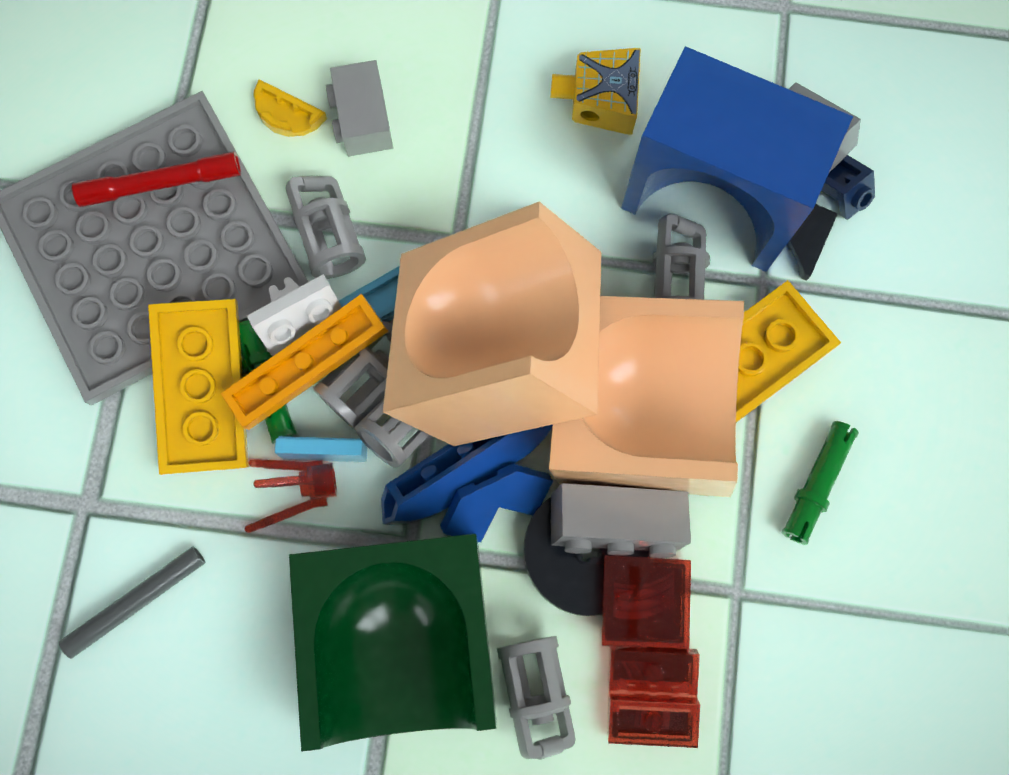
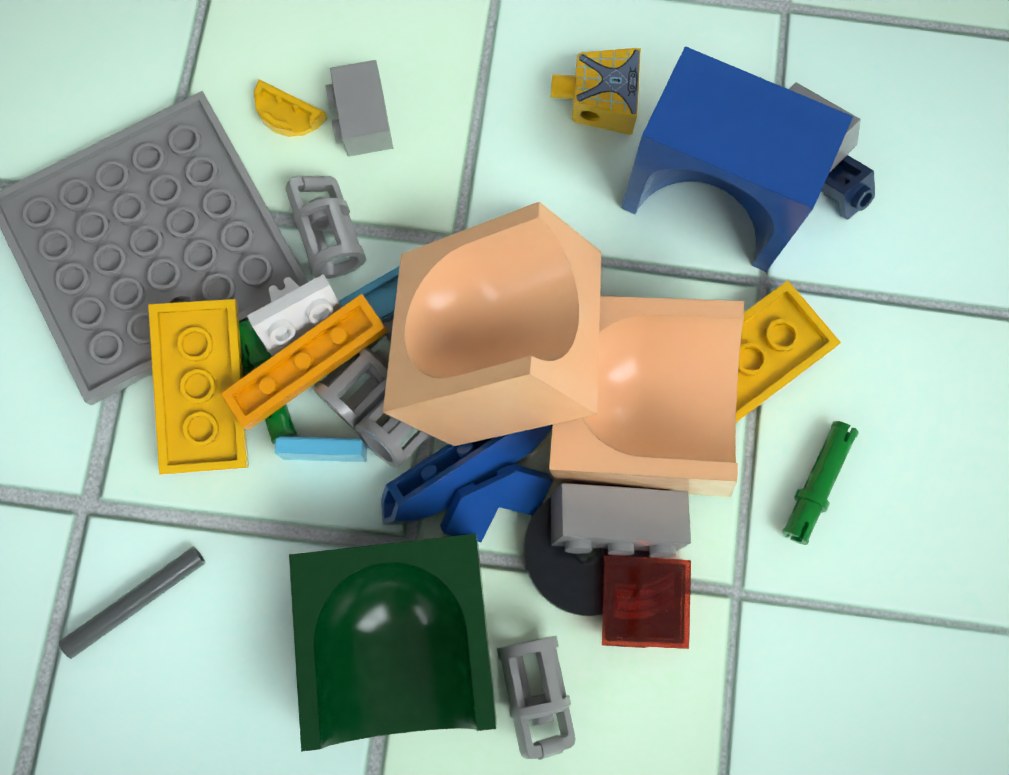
(112, 188): red piece -> none
(315, 480): clear red plant -> none
(653, 697): clear red slope -> none
(680, 257): light grey piece -> none
(811, 238): black tile -> none

